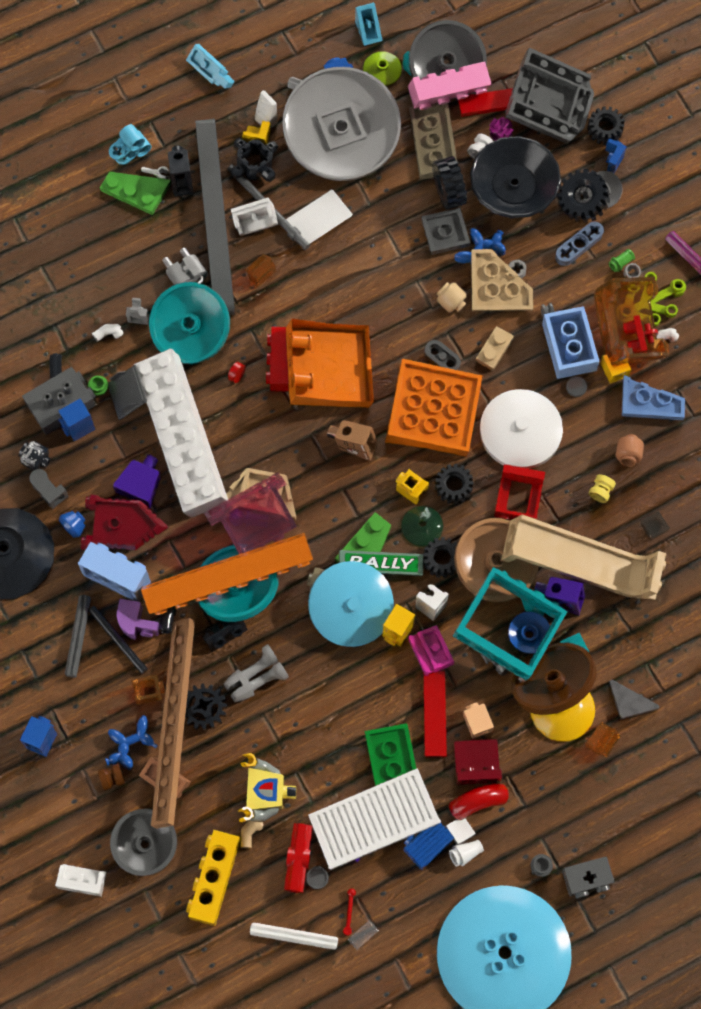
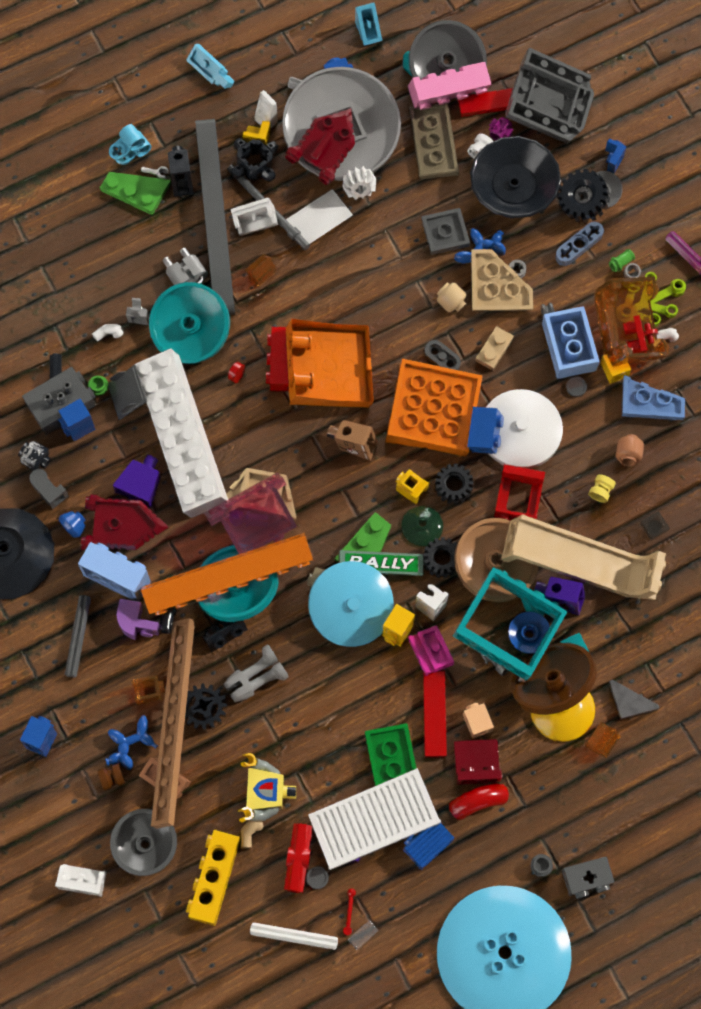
(118, 640): black bar -> none
(325, 144): none -> dark red shield
(359, 183): none -> white gear
(387, 75): lime dish -> none
(449, 182): black bush -> none
(460, 830): white slope -> none
(465, 852): white cone -> none
(485, 430): none -> blue brick
(605, 115): black tyre -> none

